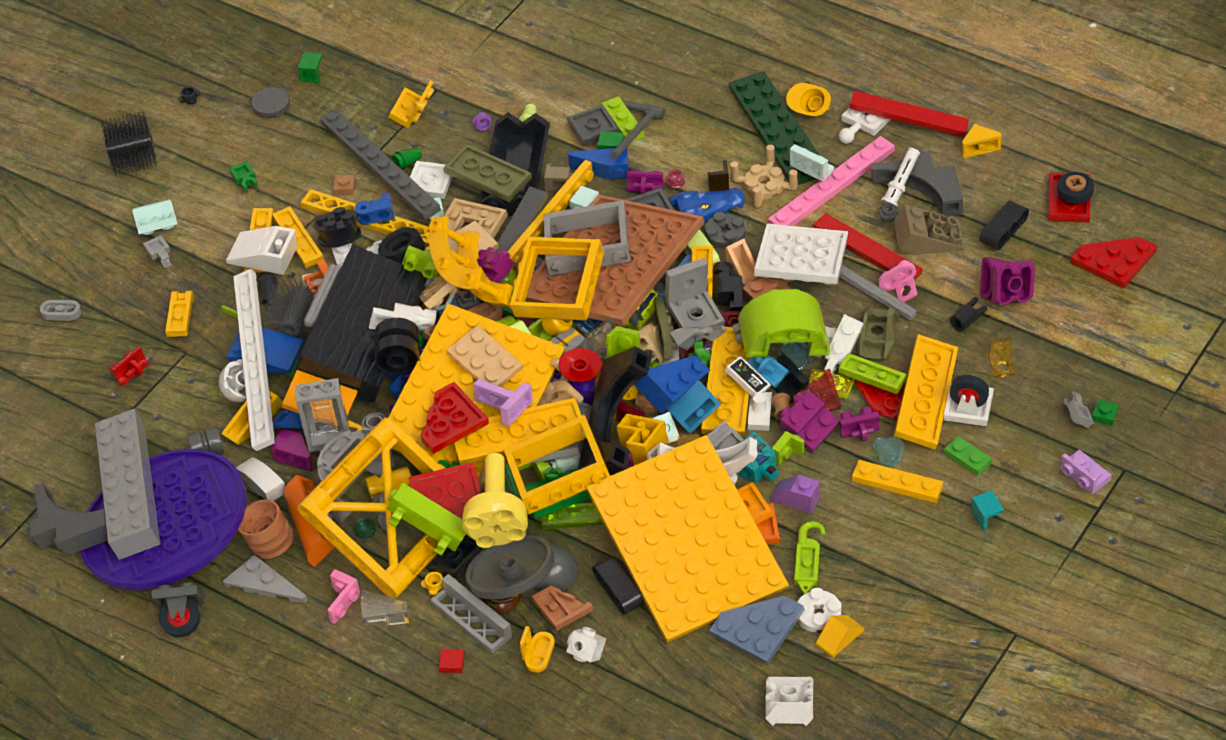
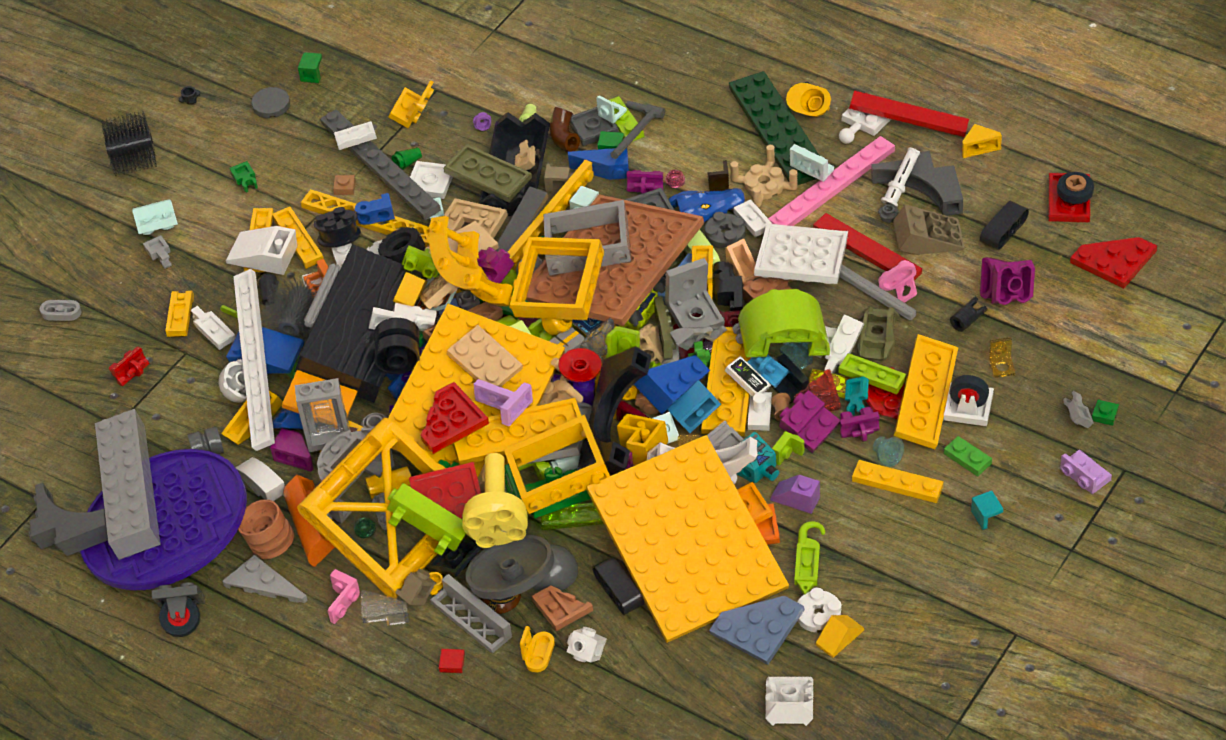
(212, 328): none -> white hinge
(355, 135): none -> white plate
(410, 289): none -> yellow slope
(416, 587): none -> dark tan brick
(526, 157): none -> tan plate
(560, 131): none -> reddish brown cylinder
(606, 109): none -> light aqua bracket
(753, 217): none -> white plate
(856, 392): none -> teal plate

